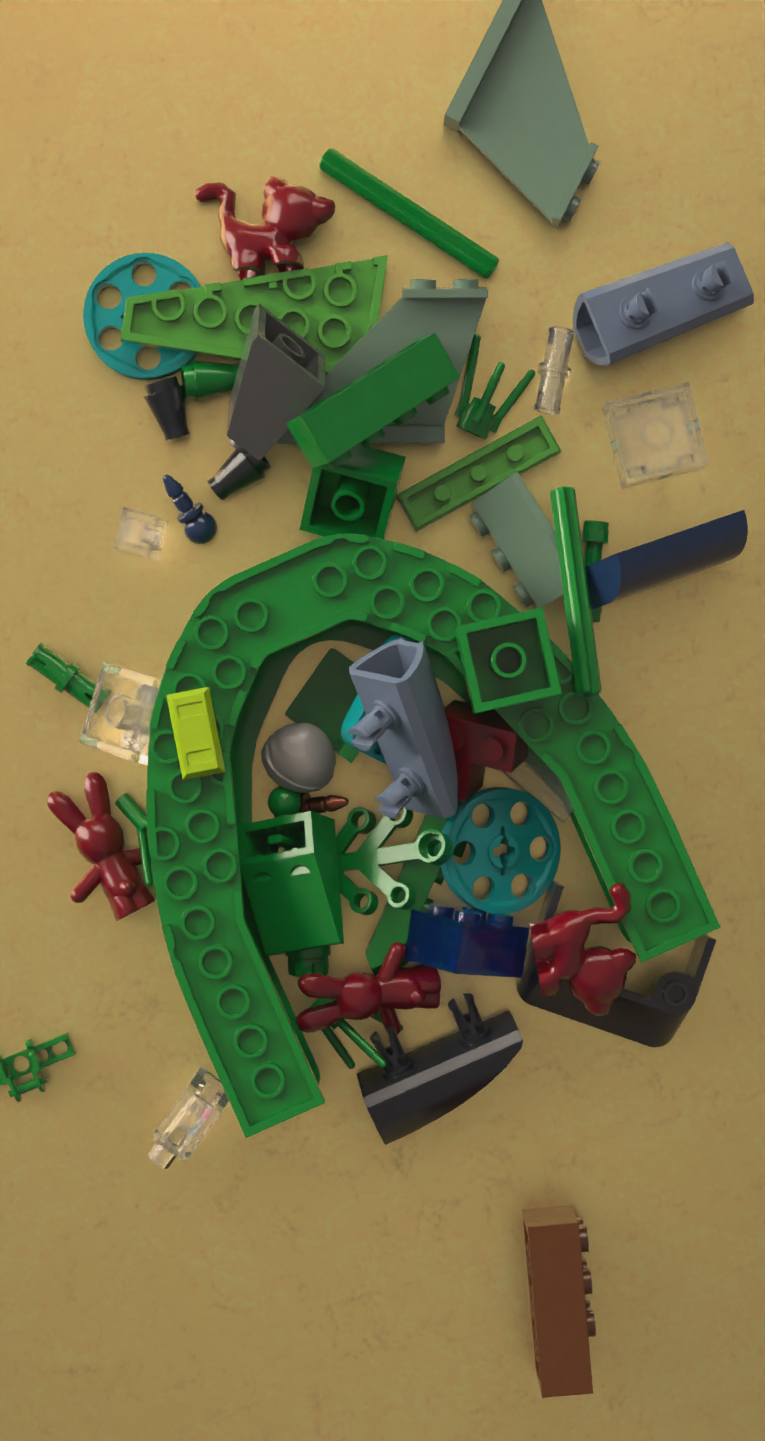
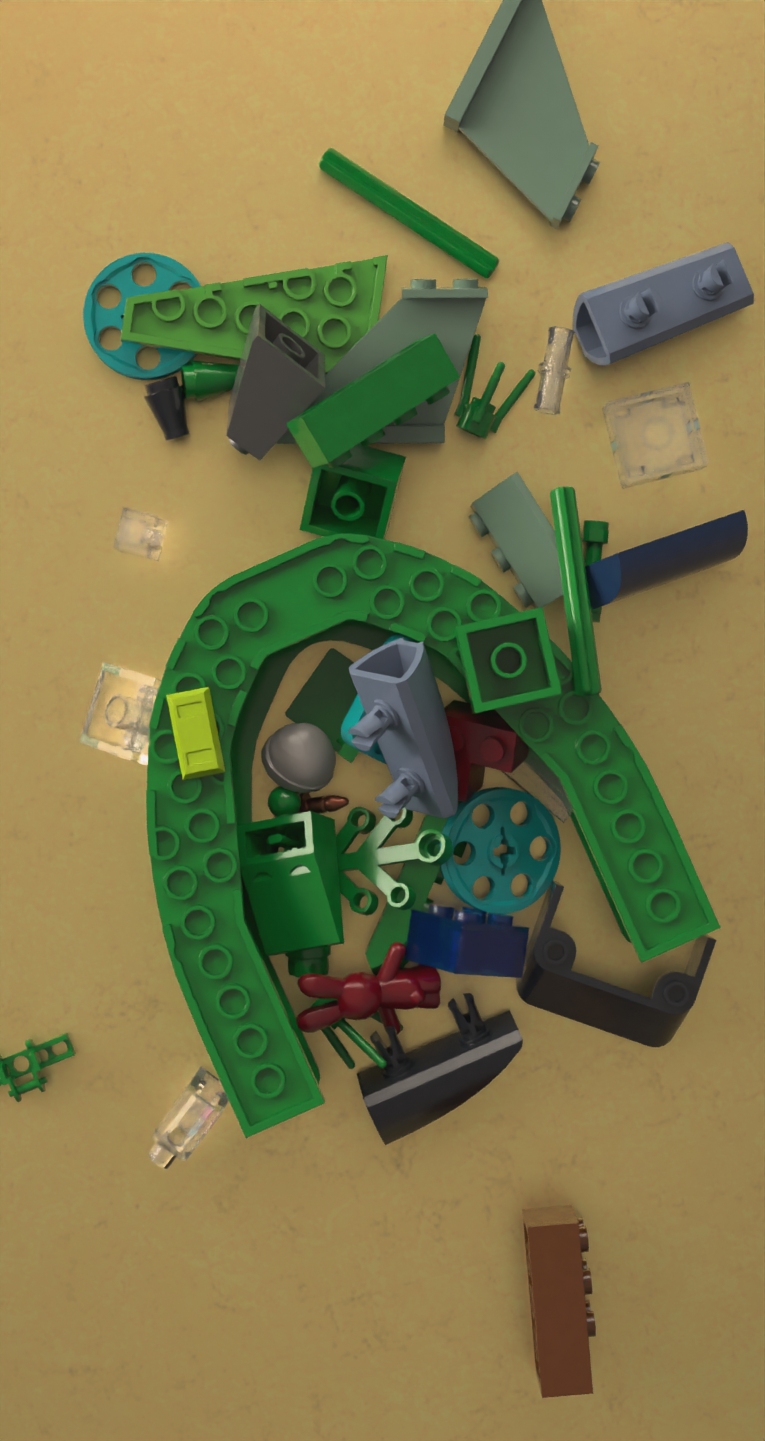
(64, 675): green pin -> none
(102, 844): dark red animal -> none
(139, 820): green plant -> none
(198, 525): dark blue bar -> none
(237, 473): black cone -> none
(288, 217): dark red animal -> none
(478, 473): bright green tile -> none
(593, 973): dark red animal -> none

